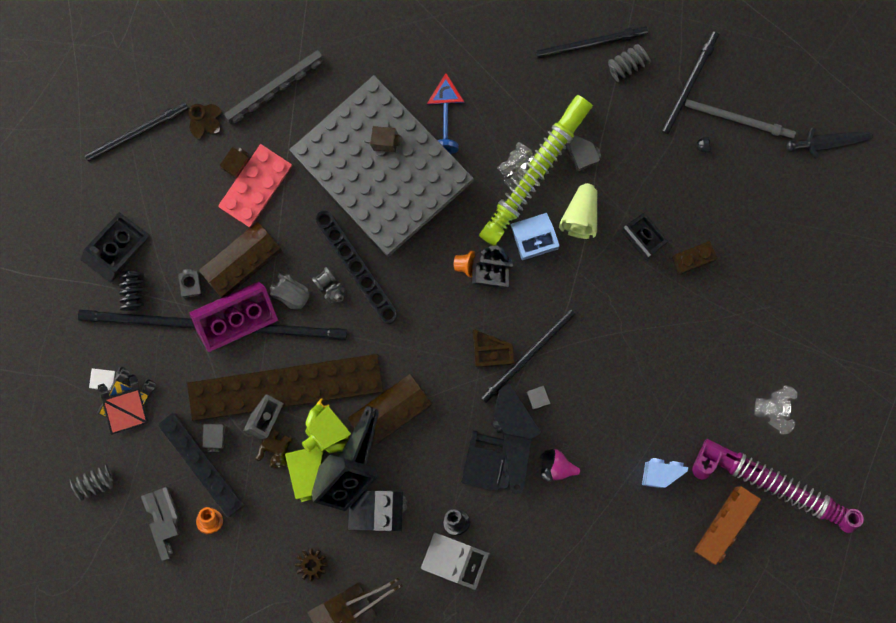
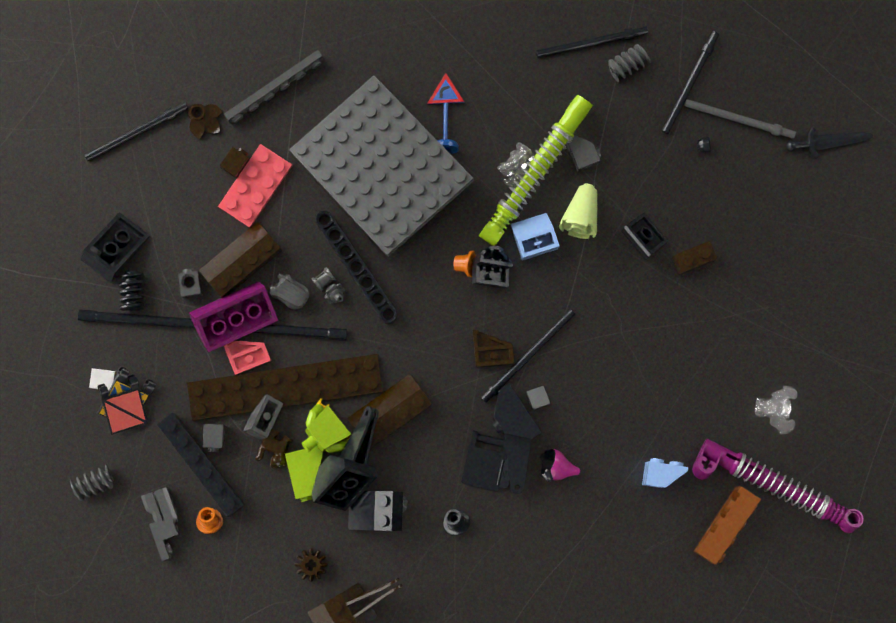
(246, 355): none -> coral wing
(384, 139): dark brown brick -> none
(455, 561): slope -> none

